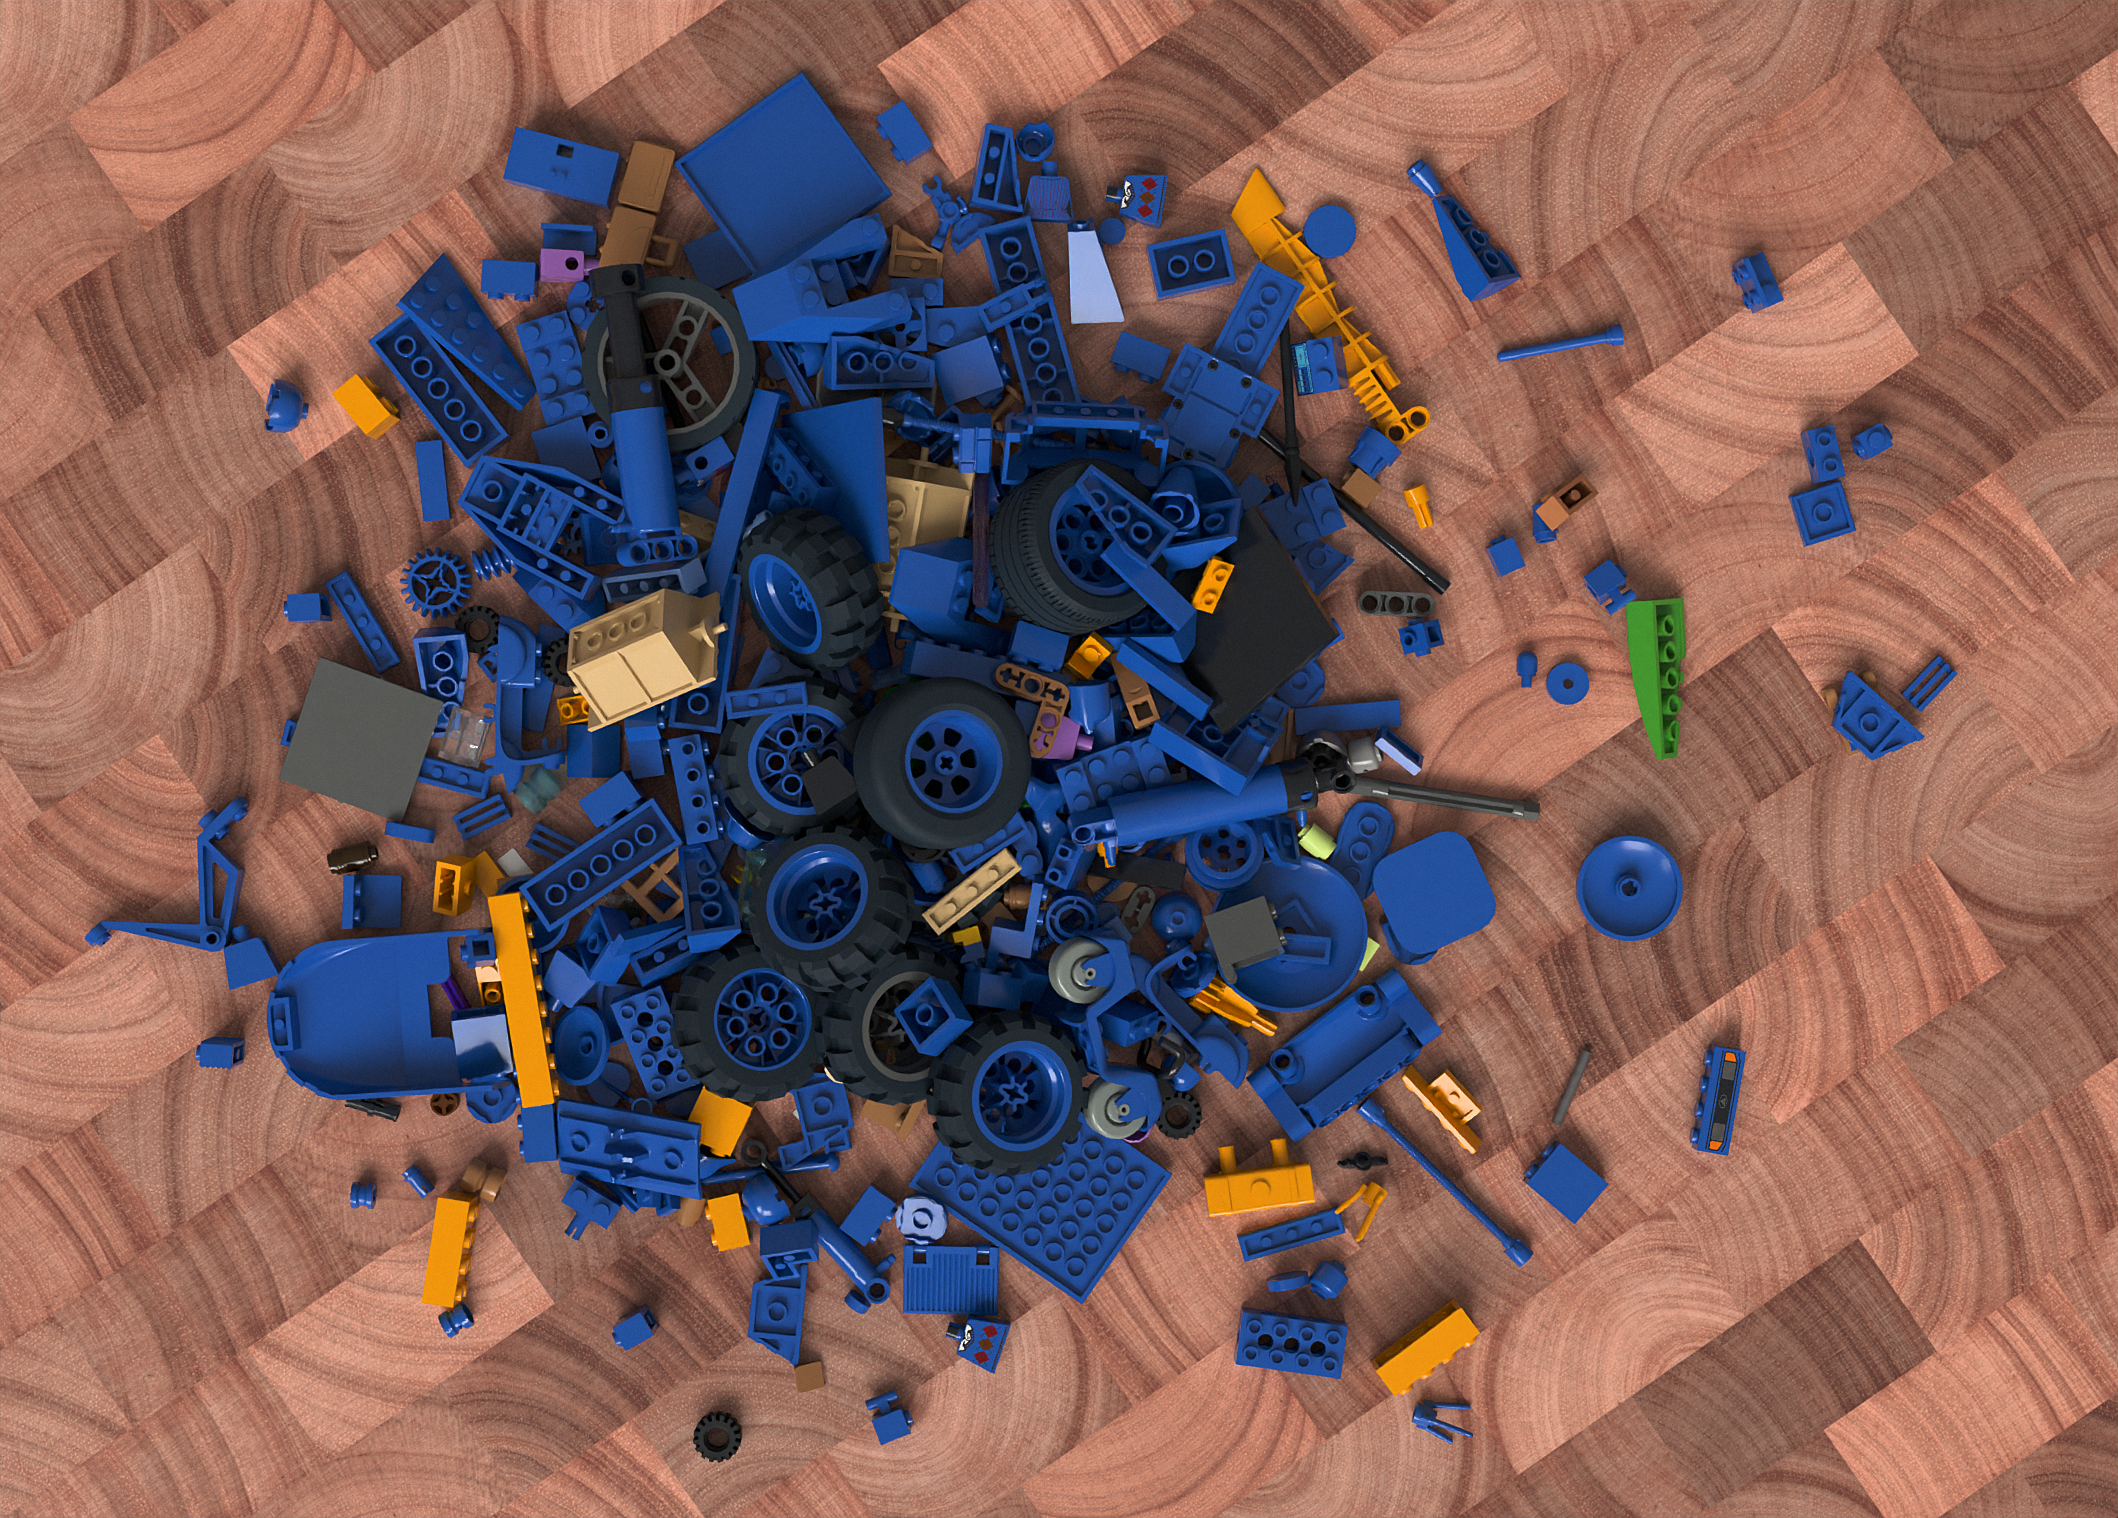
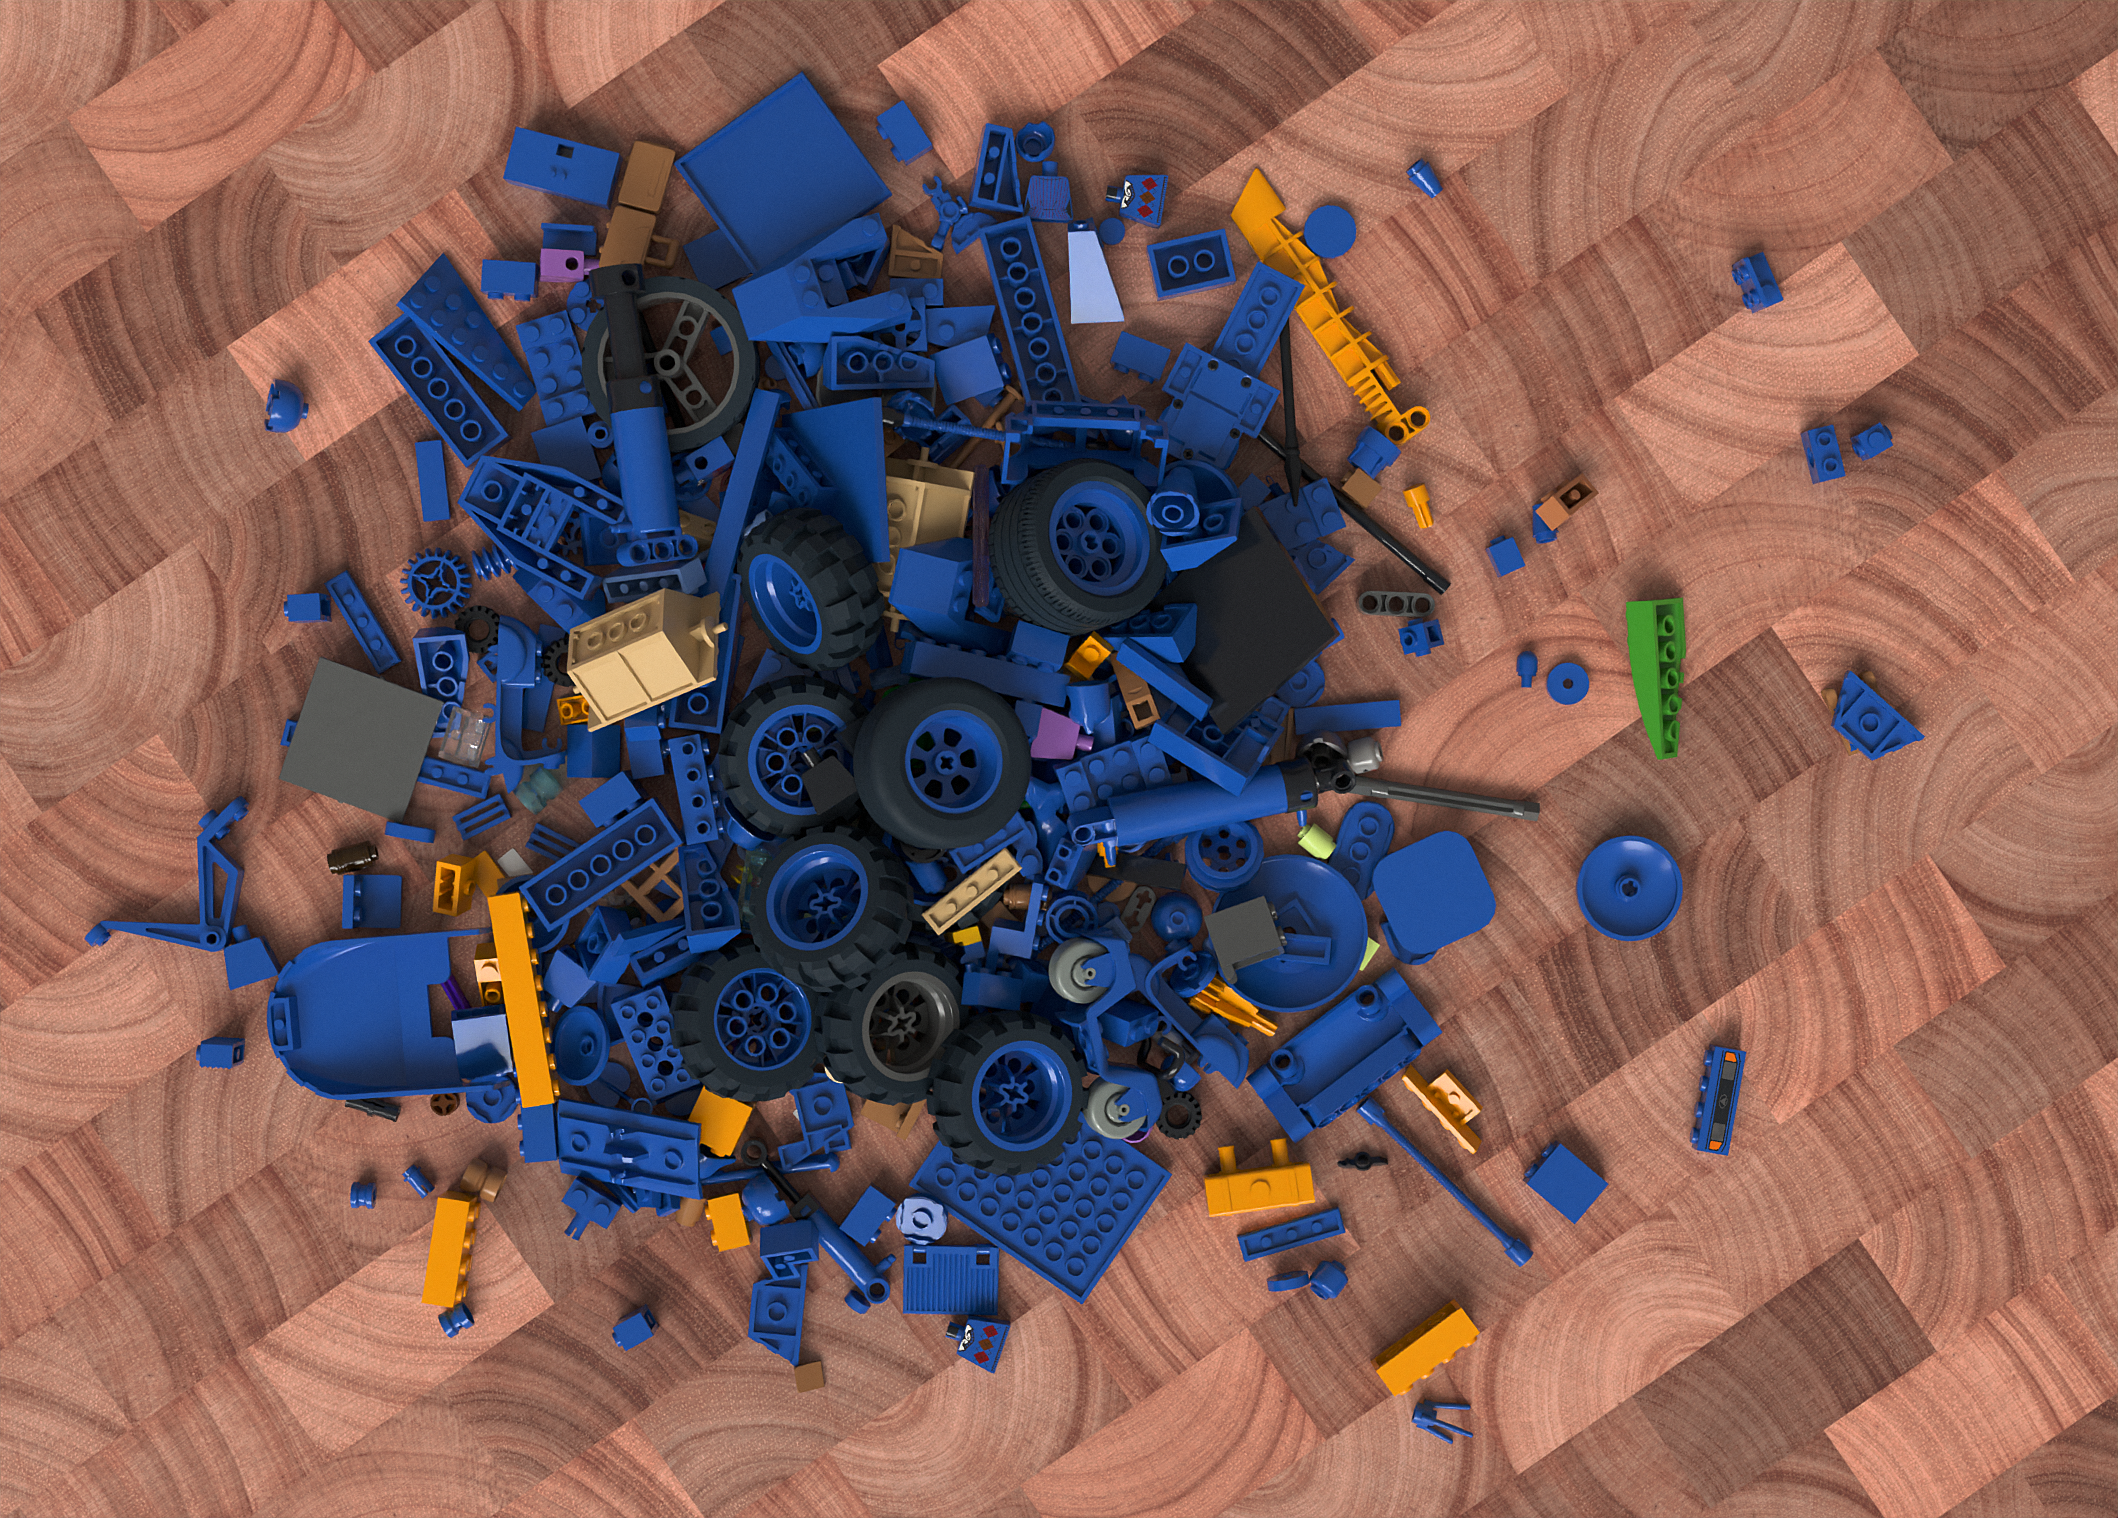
(366, 407): light orange brick -> none
(478, 950): blue brick -> none
(717, 1452): black tyre -> none
(766, 700): blue tile -> none
(890, 1422): blue brick -> none
(933, 1016): blue brick -> none
(973, 443): blue brick -> none
(1012, 304): blue hinge -> none
(1047, 704): medium nougat beam -> none
(1131, 522): blue wedge -> none
(1150, 586): blue tile -> none
(1212, 584): light orange hinge -> none
(1279, 840): blue wing -> none
(1297, 1359): blue brick -> none
(1319, 365): blue slope -> none
(1373, 1197): light orange plant -> none
(1399, 750): blue tile -> none
(1474, 260): blue wedge -> none
(1571, 1087): flat silver bar -> none
(1606, 583): blue brick -> none
(1613, 336): blue piece -> none
(1822, 513): blue tile -> none
(1943, 683): blue tile -> none

